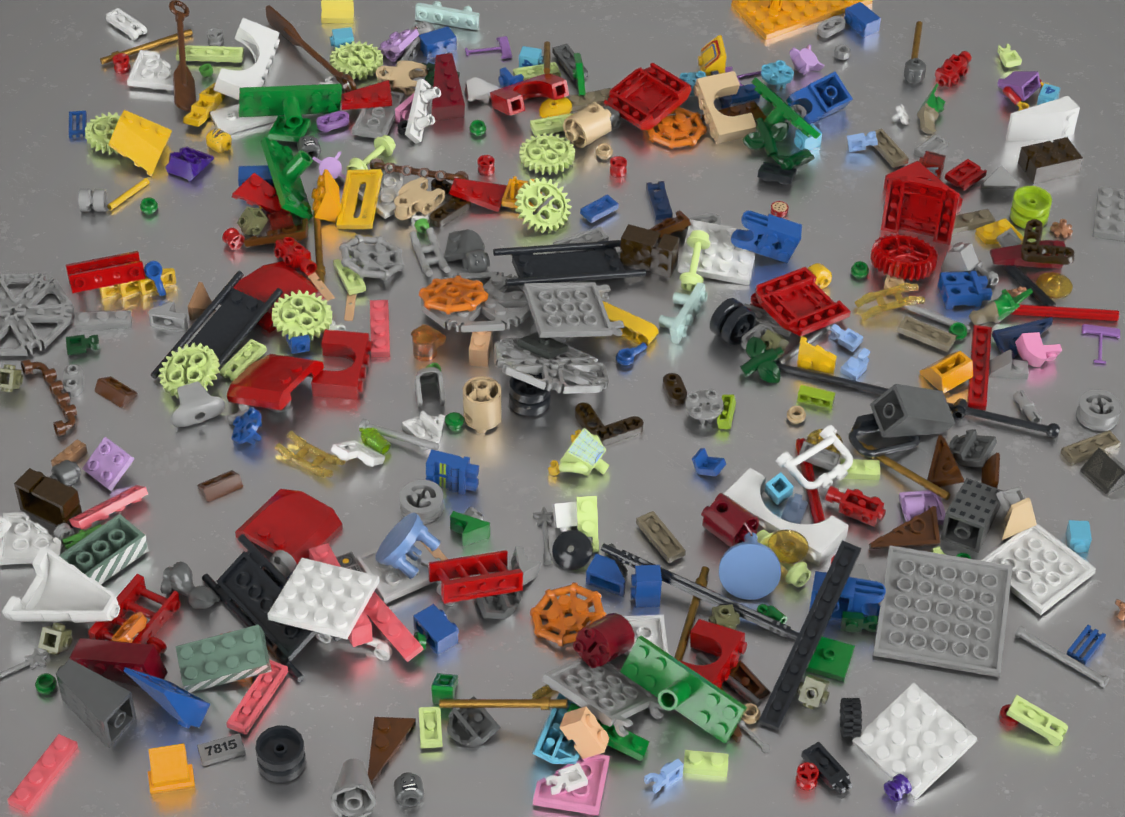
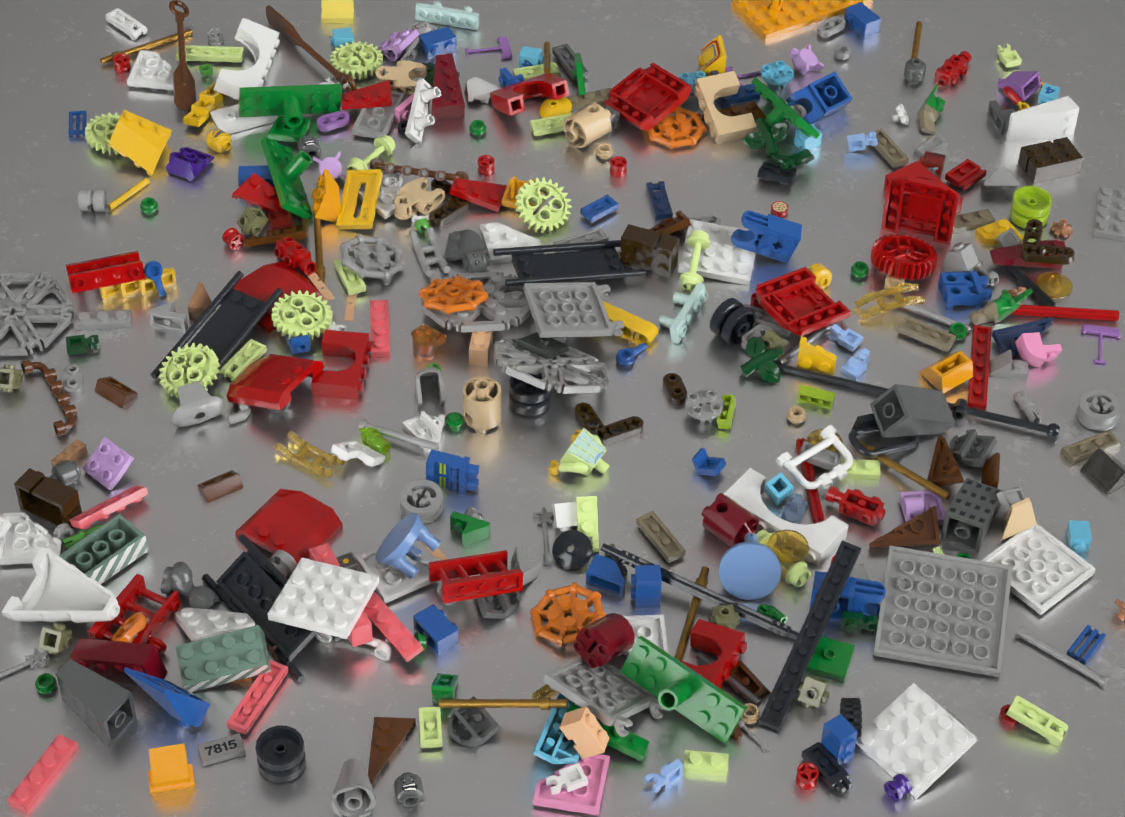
(206, 623): none -> white plate
(246, 427): blue plate -> none
(500, 236): none -> white plate
(547, 153): yellowish green gear -> none
(839, 739): none -> blue brick
(999, 116): none -> dark grey slope

